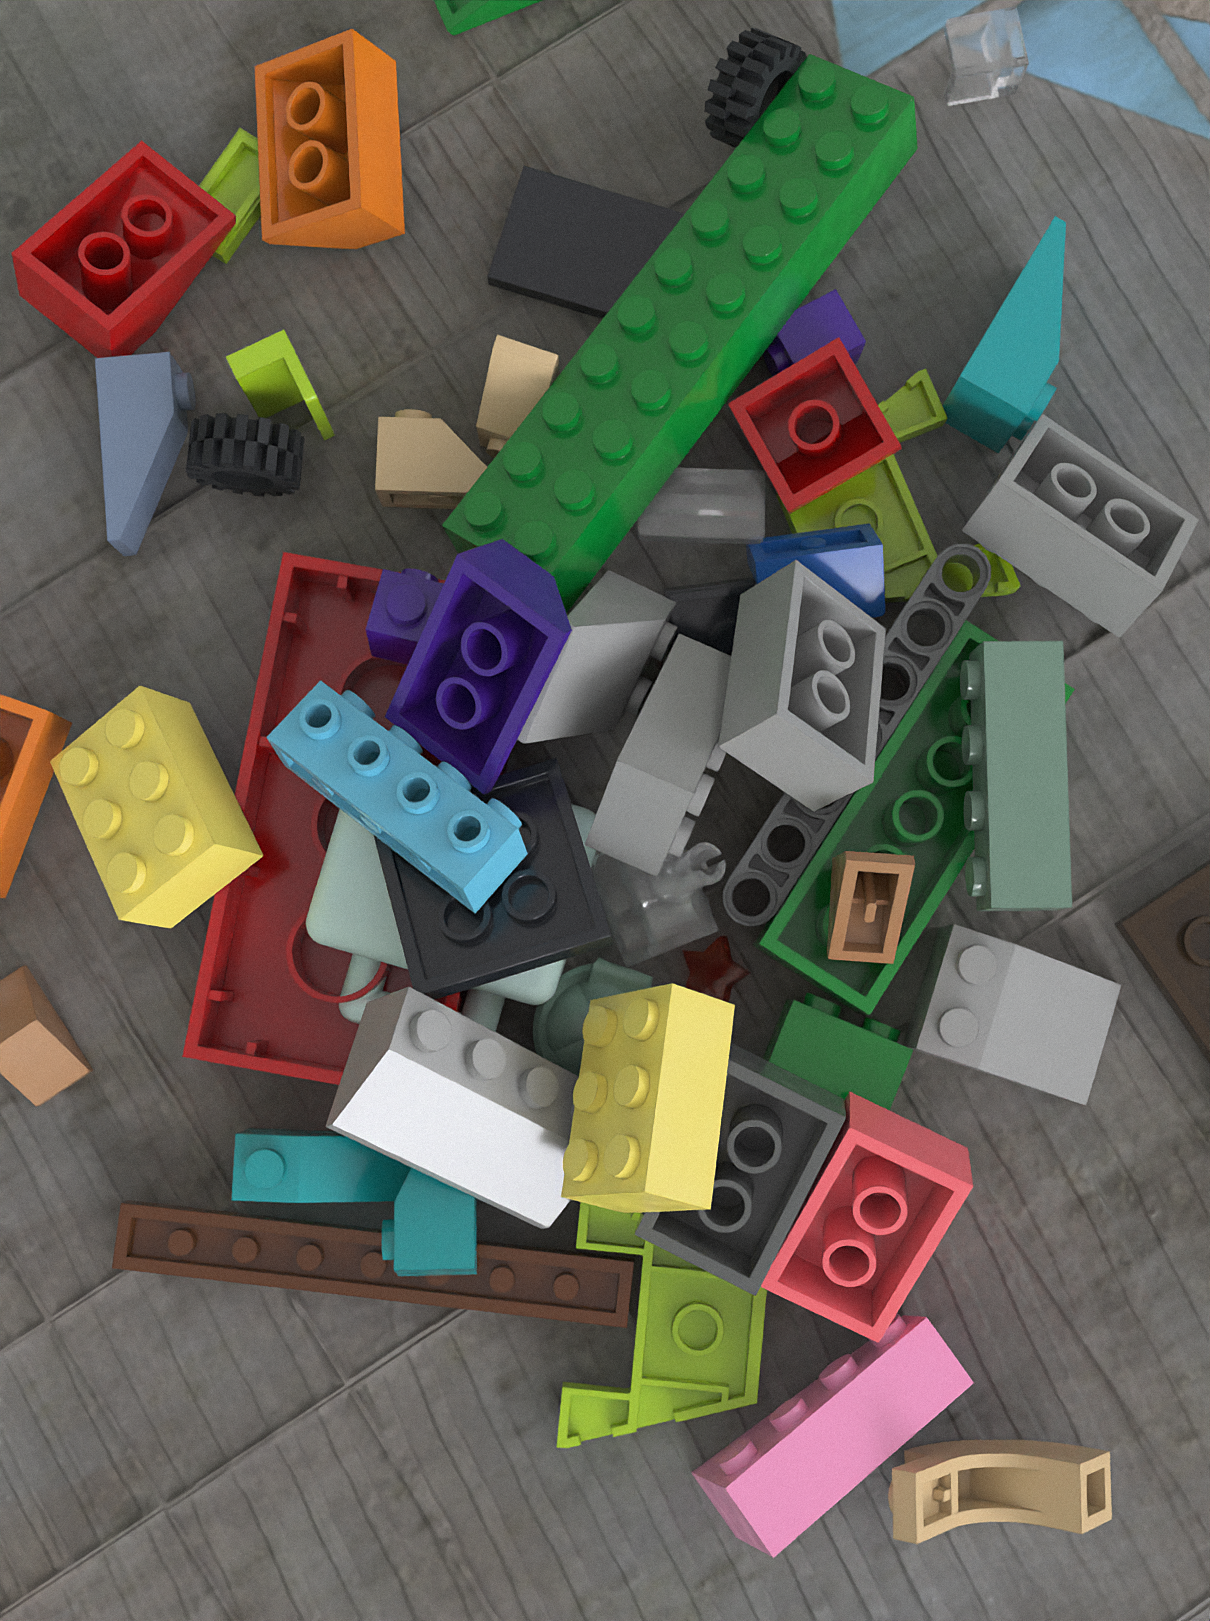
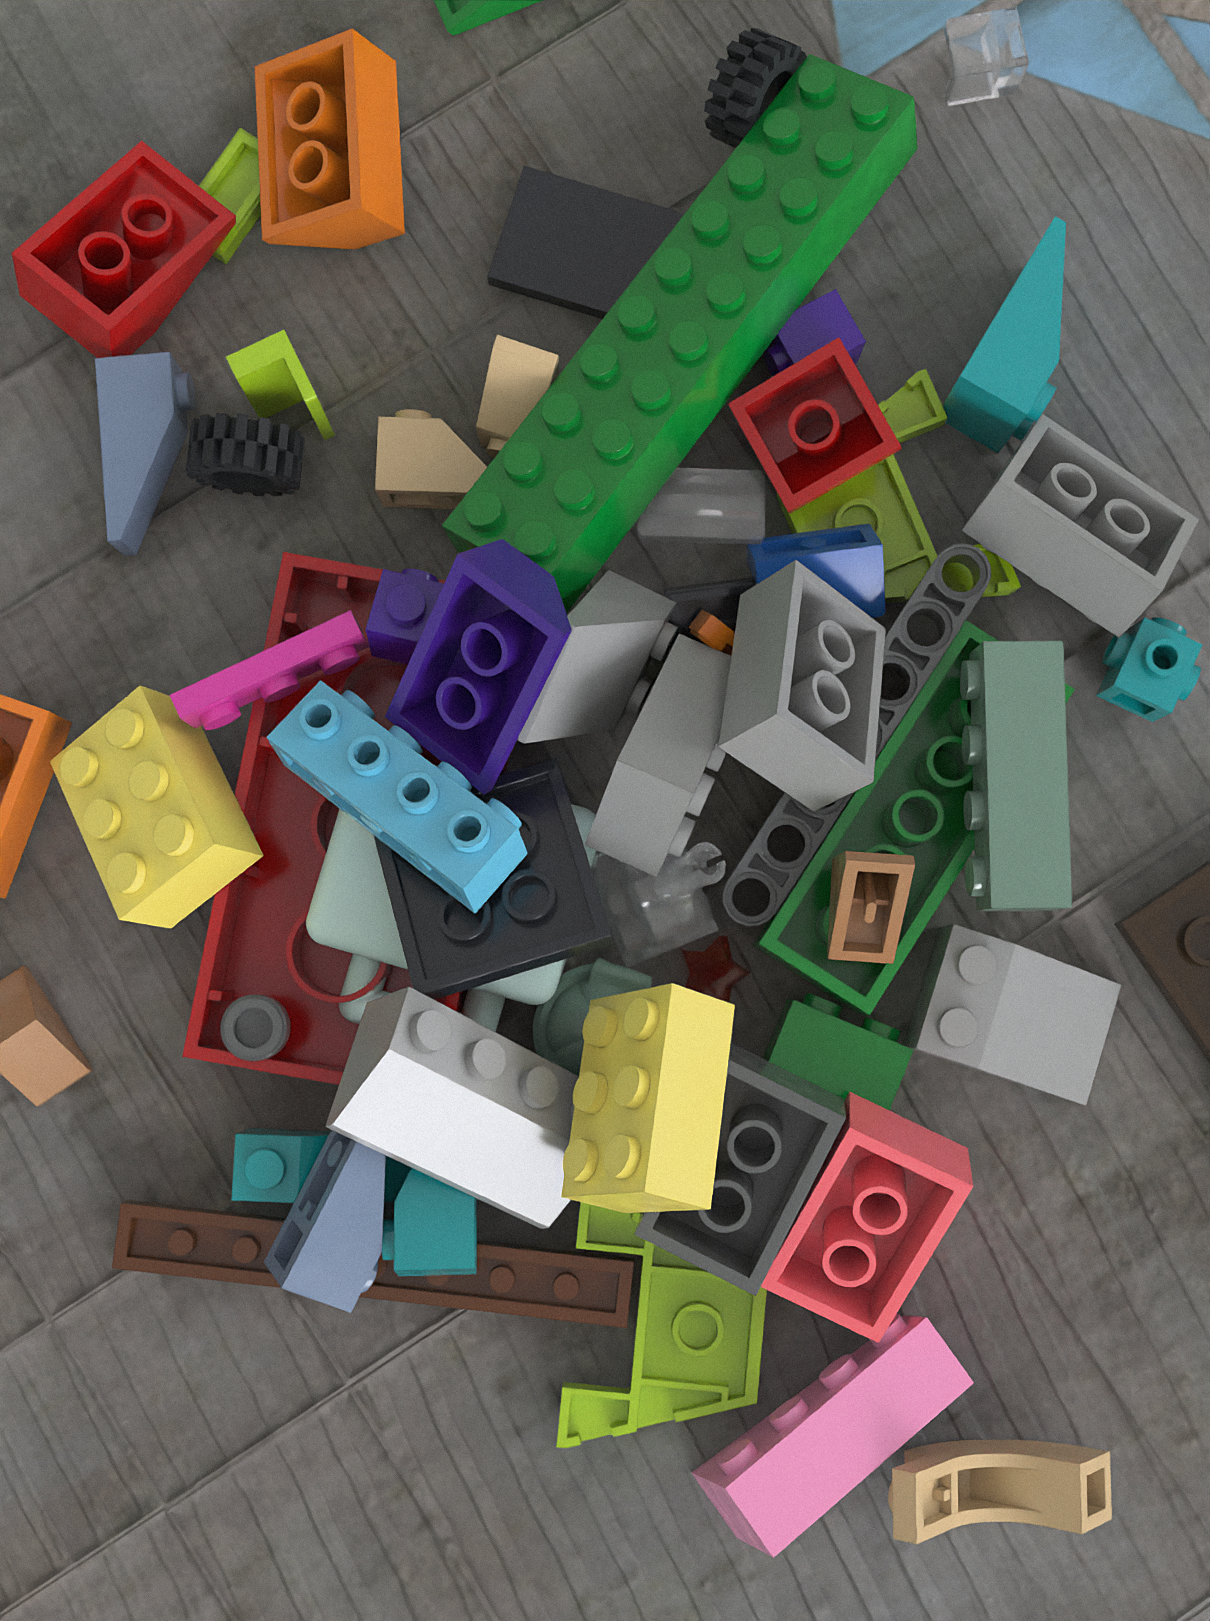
(255, 1027): none -> dark grey tile
(271, 673): none -> dark pink plate
(334, 1227): none -> sand blue slope
(713, 632): none -> orange tile
(1150, 668): none -> teal brick

